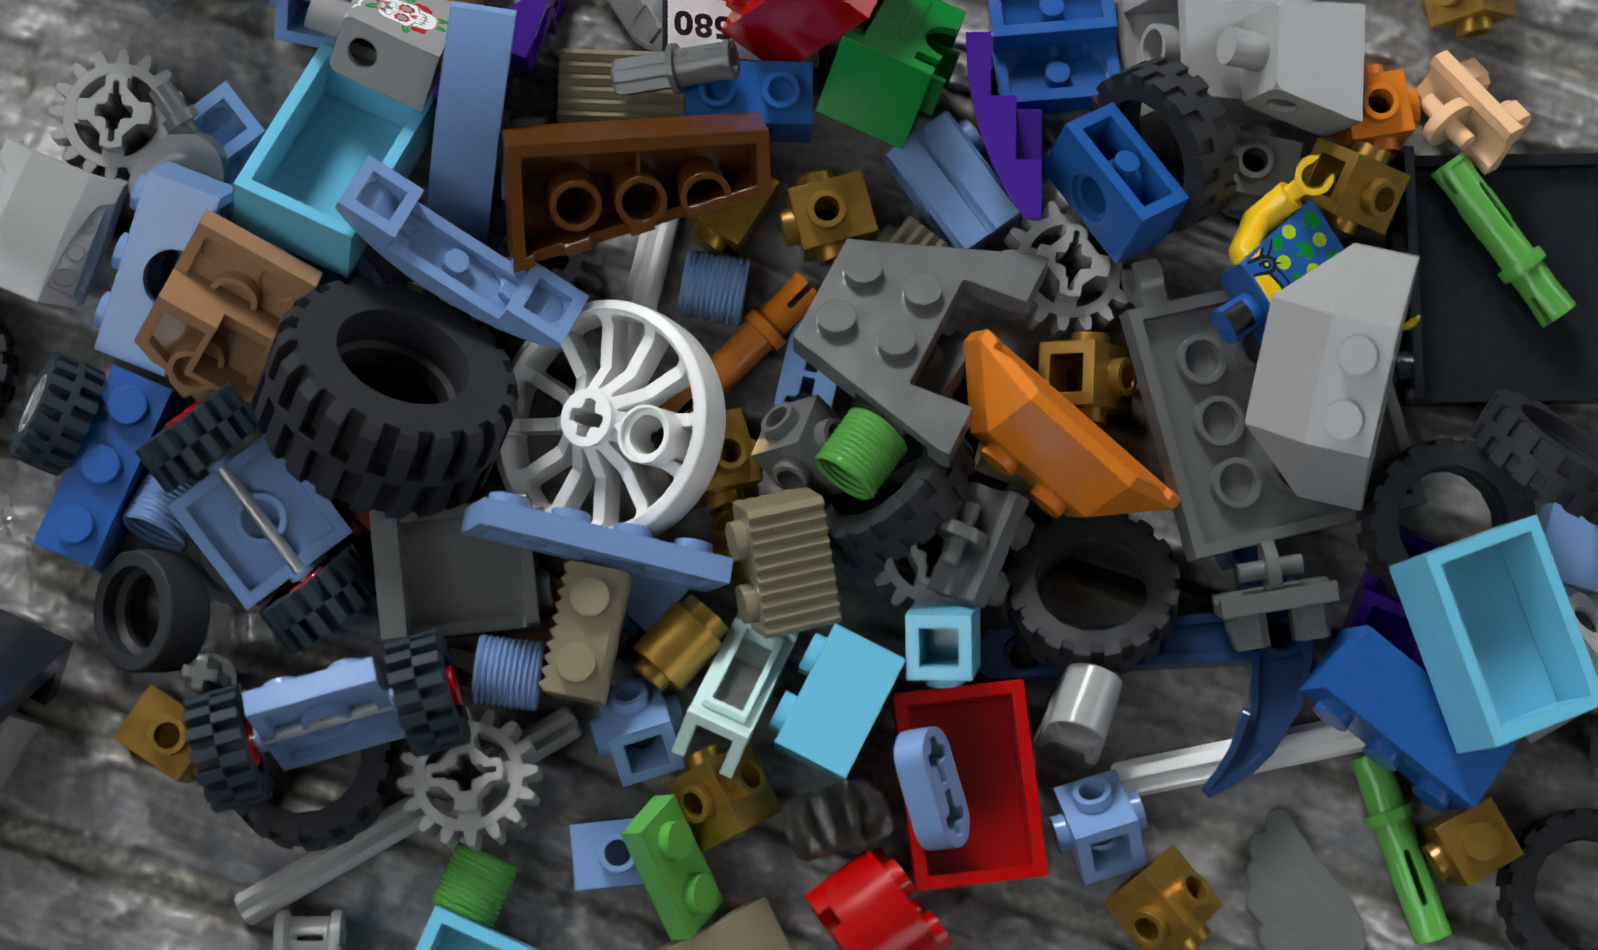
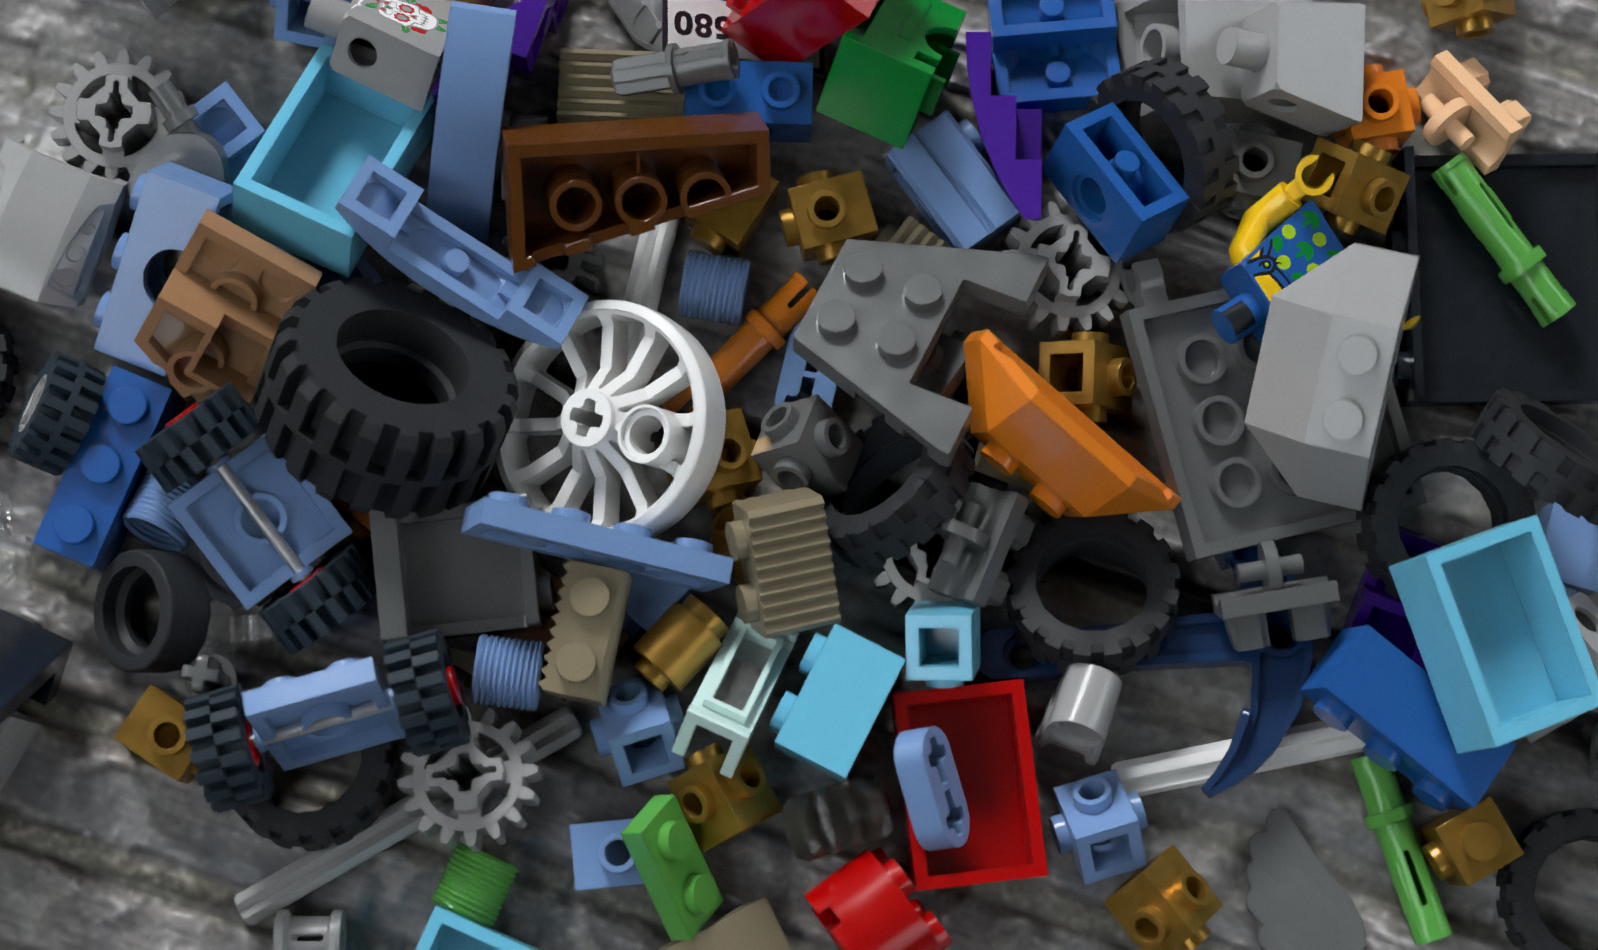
(861, 453): bright green piece -> none

